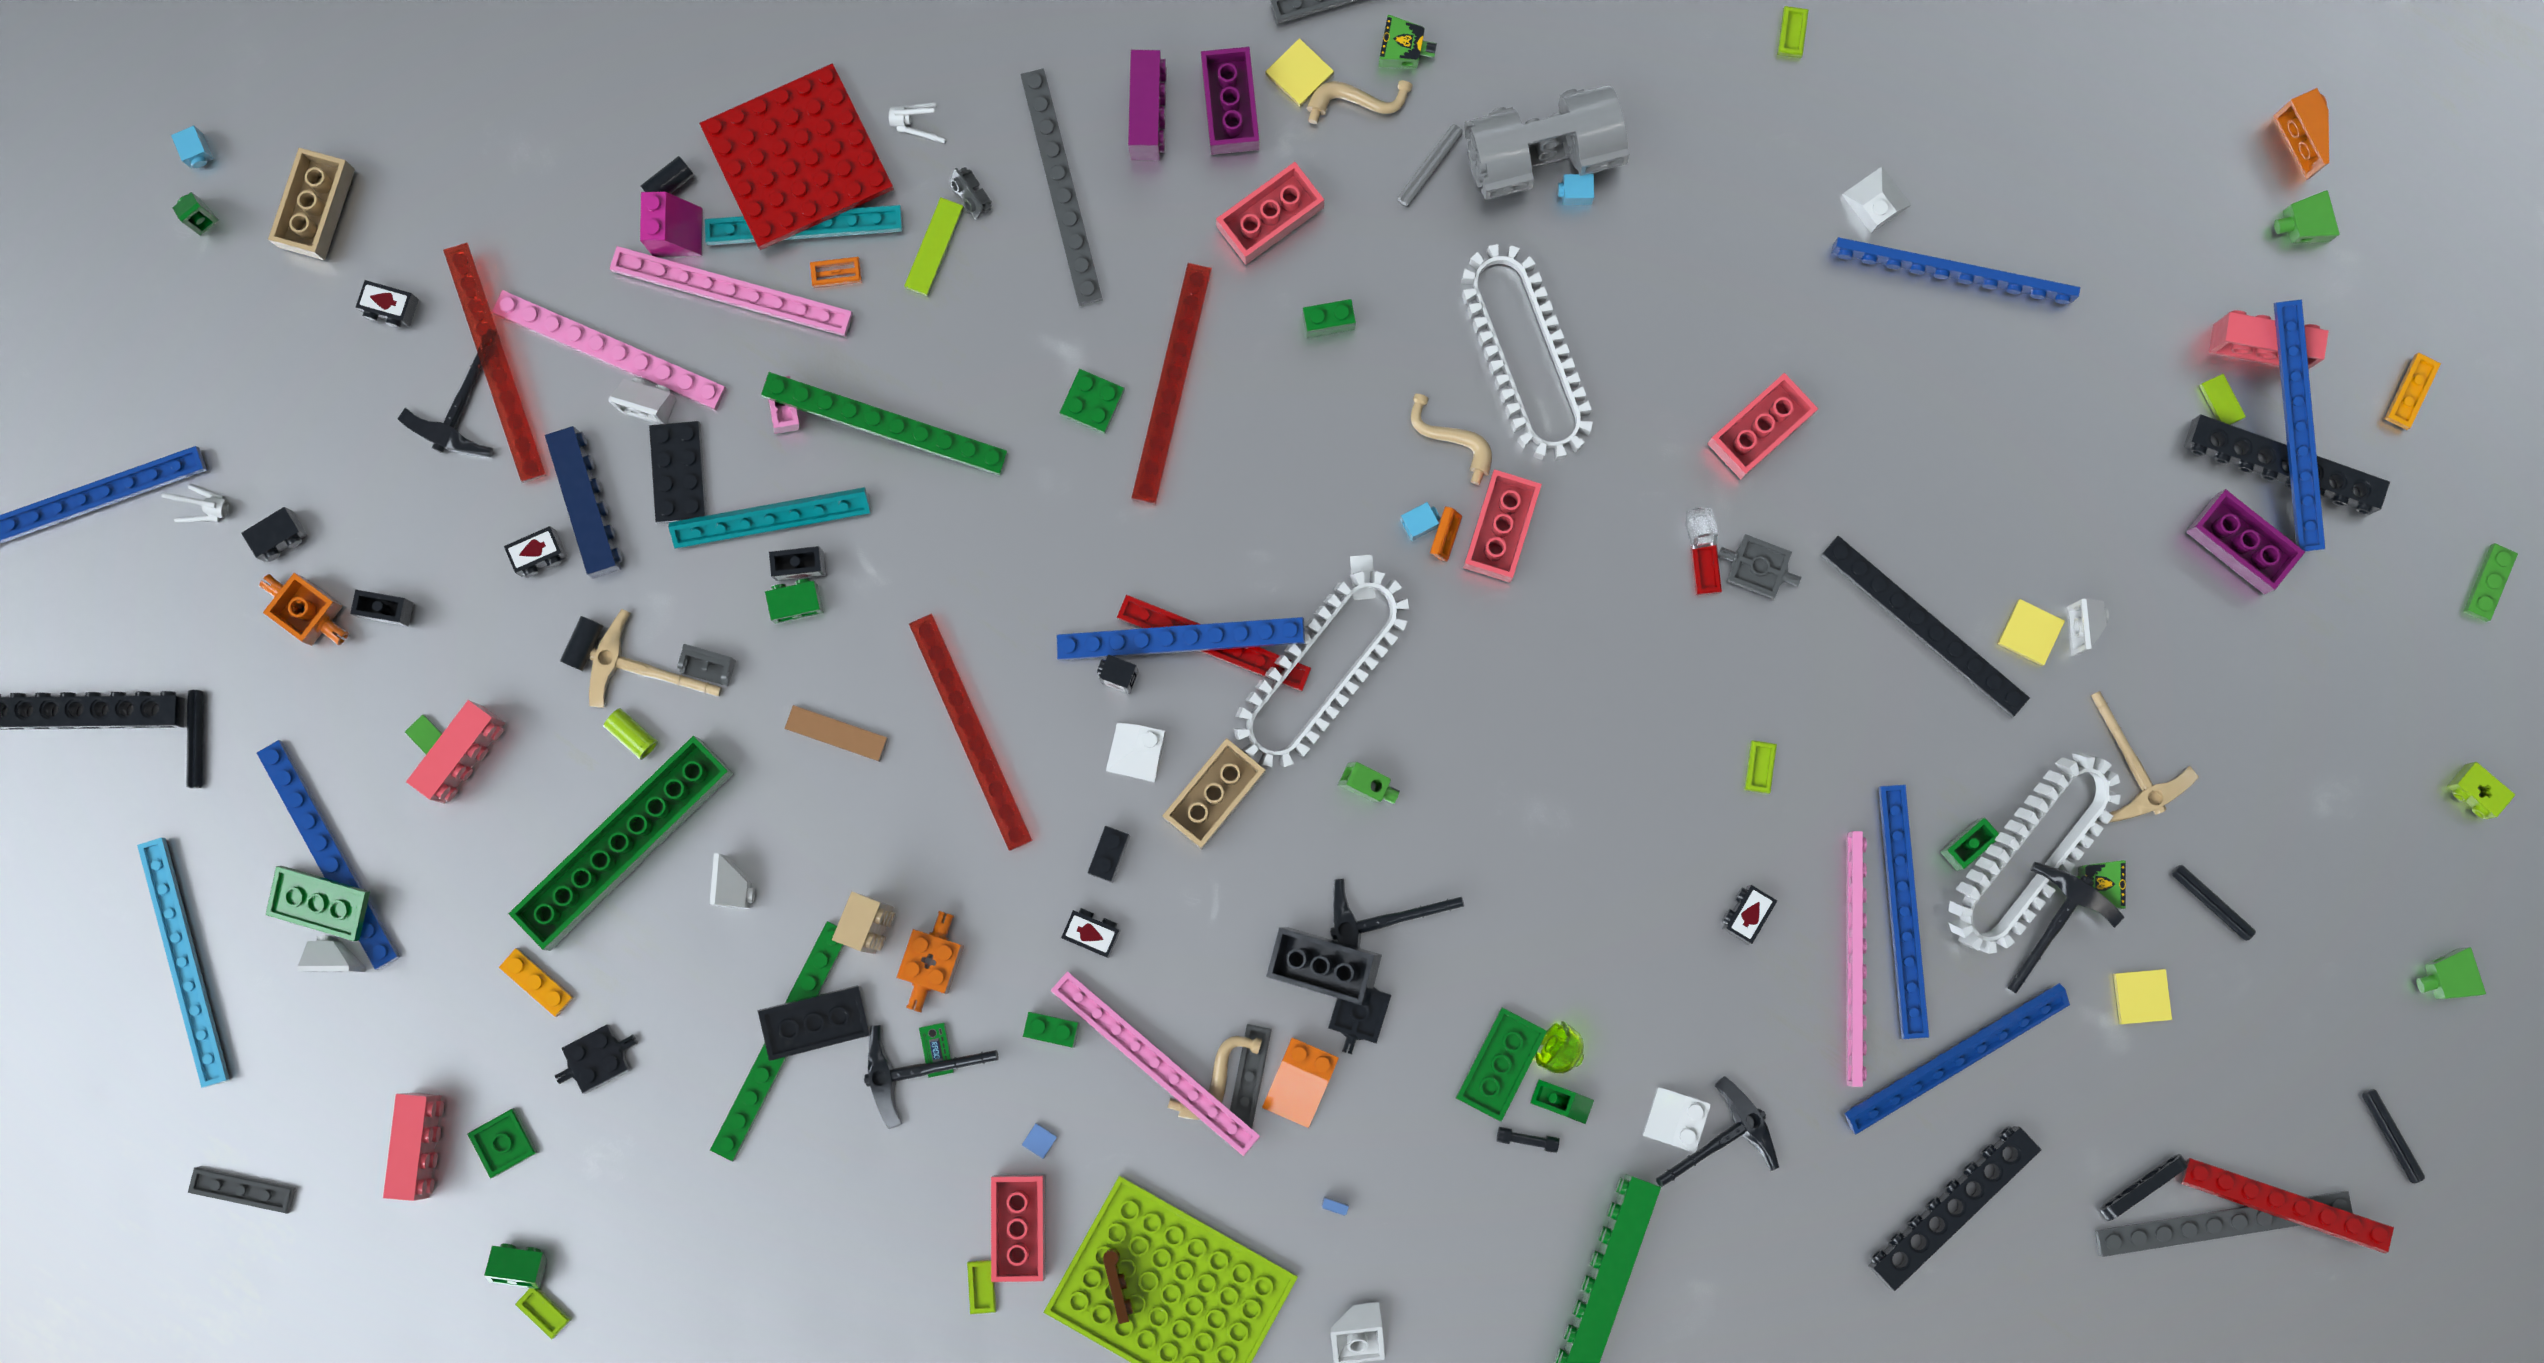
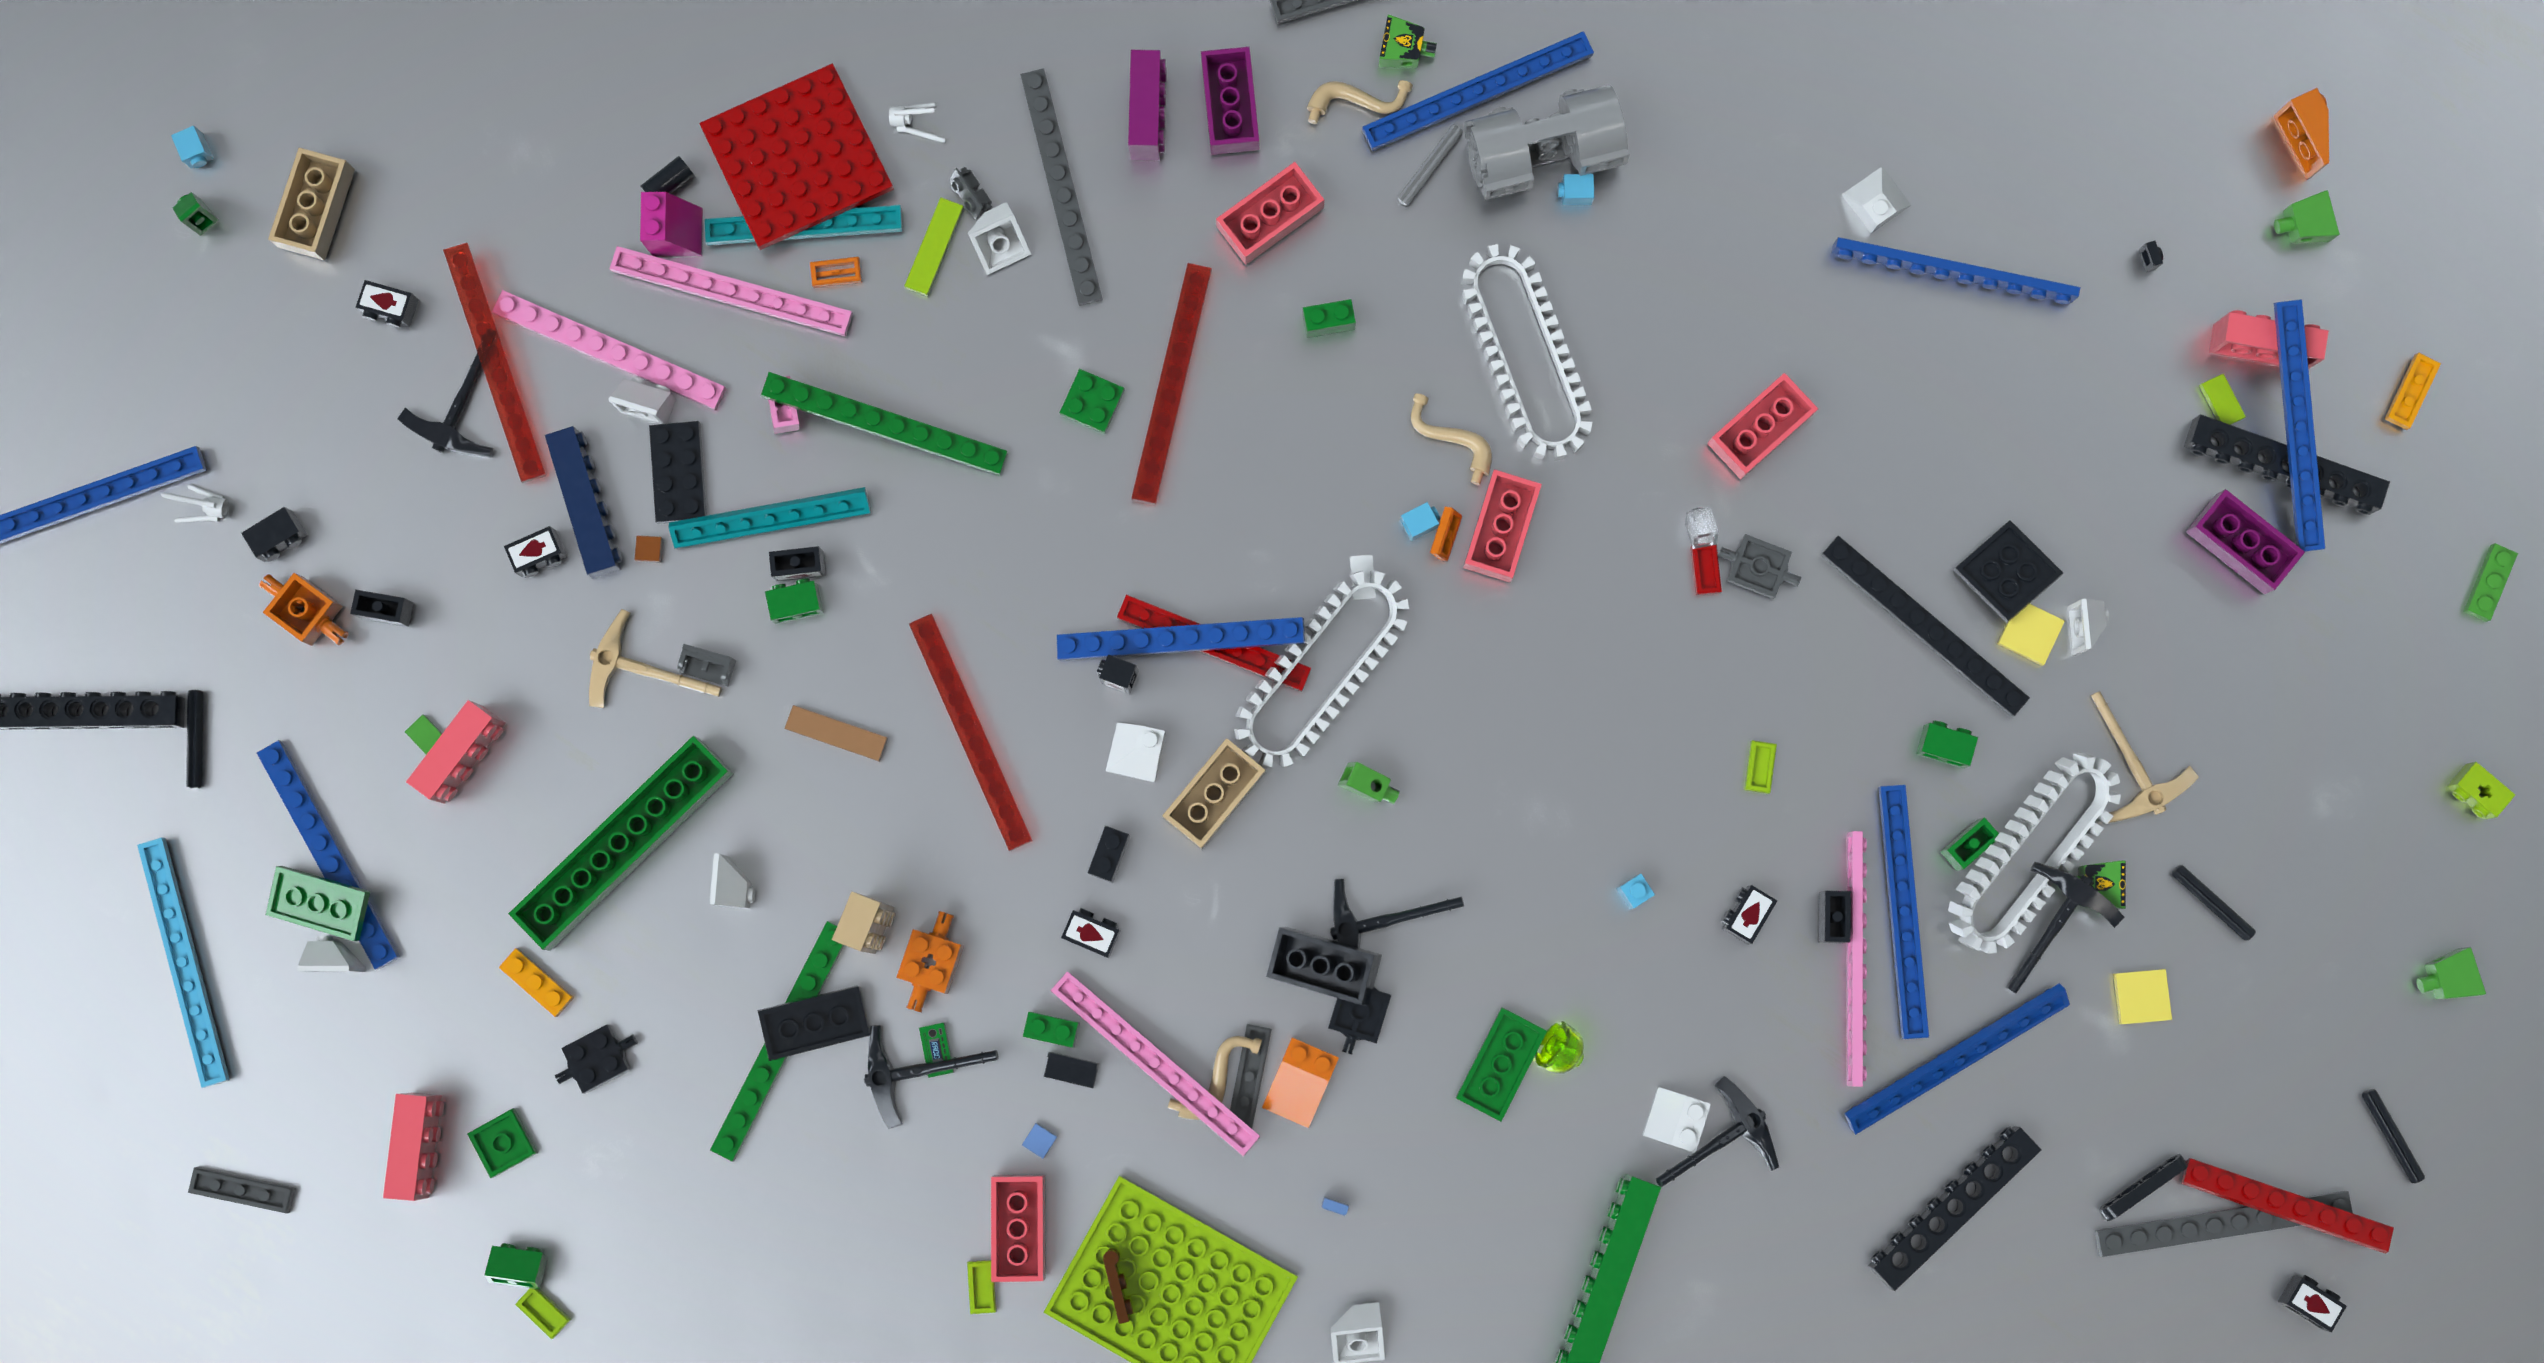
(581, 643): black pin -> none
(630, 733): lime pin -> none
(648, 549): none -> dark orange tile
(998, 239): none -> white slope
(1071, 1069): none -> black panel
(1299, 72): light yellow tile -> none
(1477, 91): none -> blue plate
(1506, 1136): black bar -> none
(1562, 1101): green slope -> none
(1635, 891): none -> medium azure brick
(1792, 32): lime tile -> none
(1834, 916): none -> black brick
(1946, 744): none -> green brick
(2008, 571): none -> black plate
(2151, 256): none -> black plate
(2312, 1303): none -> brick

